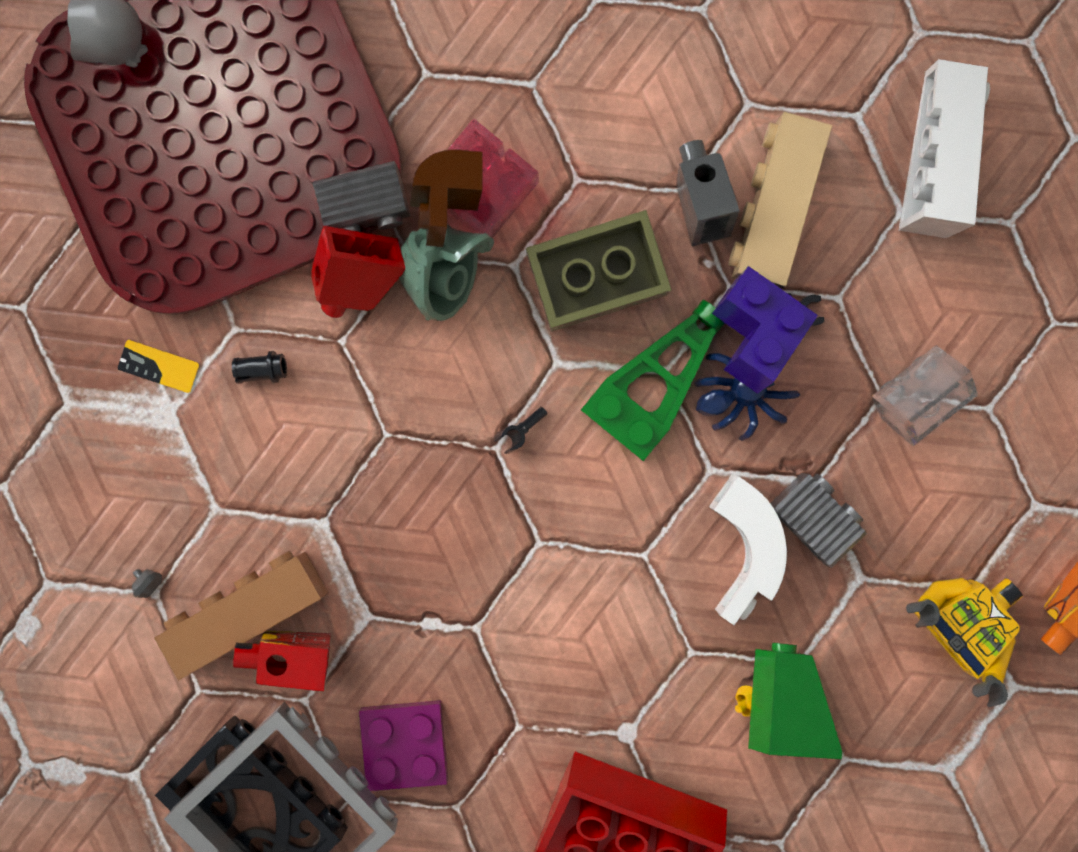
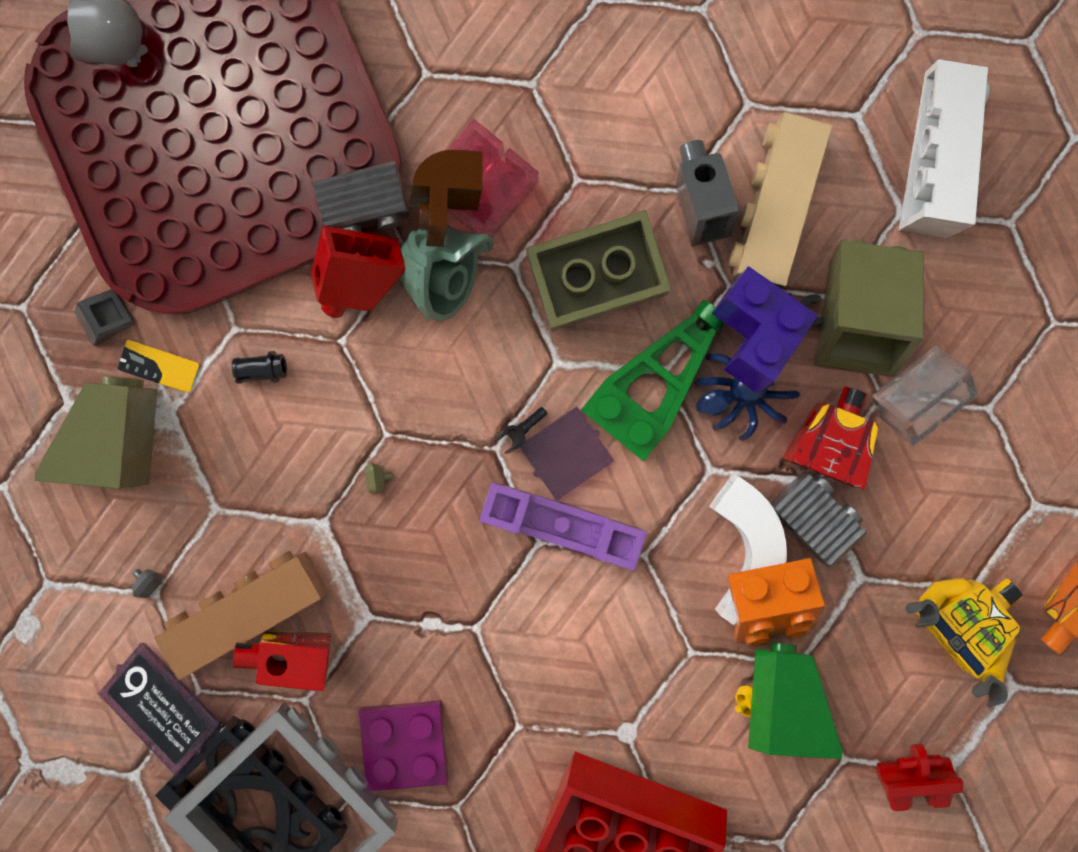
(103, 316): none -> dark grey slope
(104, 437): none -> olive slope
(160, 709): none -> piece
(375, 478): none -> olive rock
(563, 525): none -> medium lavender slope
(566, 453): none -> clear purple piece
(775, 602): none -> orange bracket
(836, 440): none -> red torso
(871, 308): none -> olive slope
(919, 776): none -> red hips

